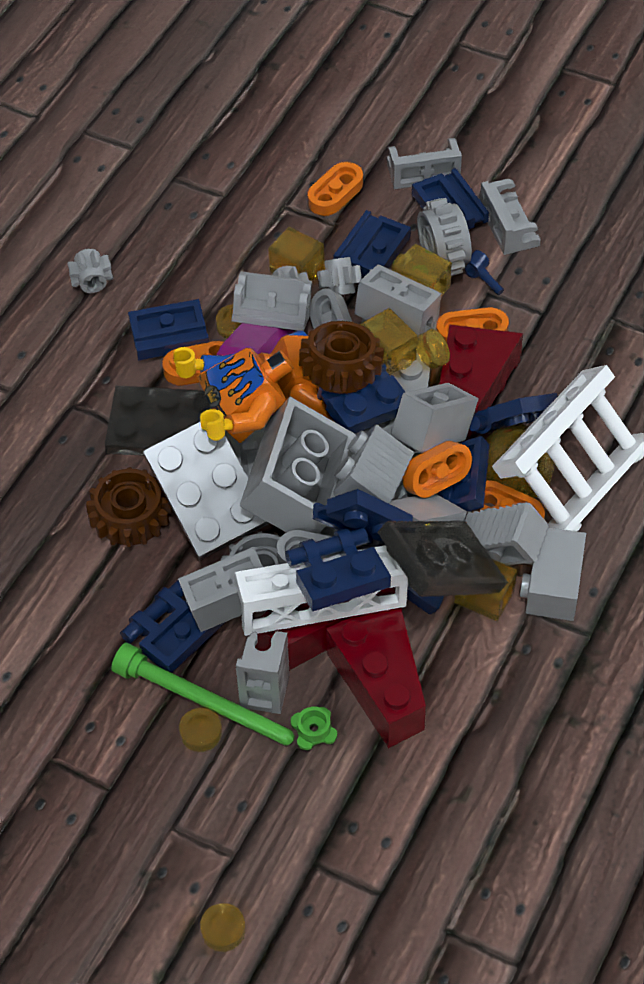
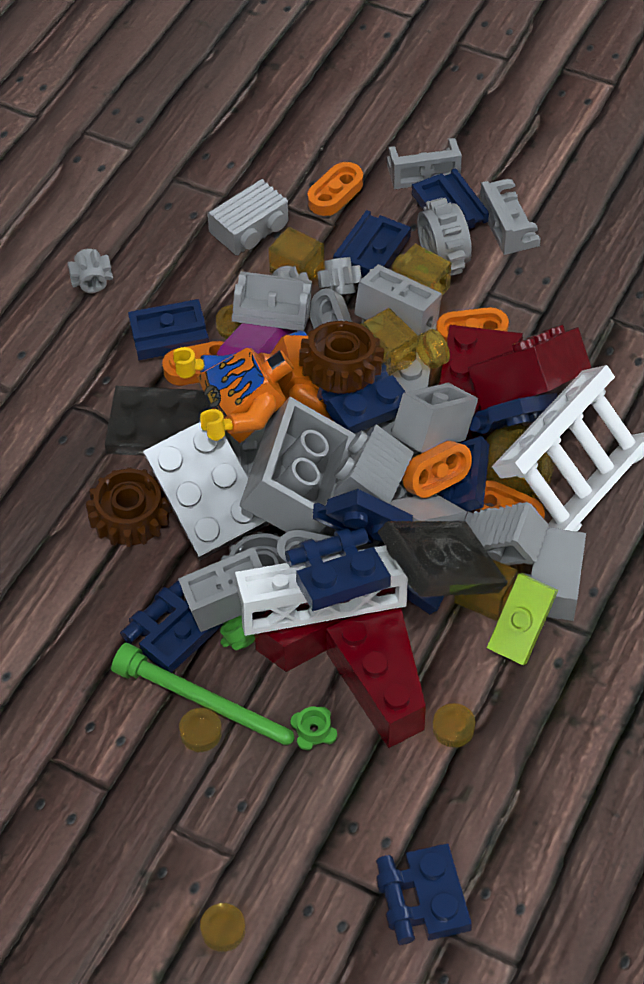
(234, 635): none -> bright green plate
(248, 217): none -> light grey brick
(263, 674): light grey hinge -> none
(436, 889): none -> dark blue plate
(453, 725): none -> clear yellow tile
(477, 268): dark blue hand -> none
(522, 619): none -> lime plate
(531, 367): none -> dark red wedge

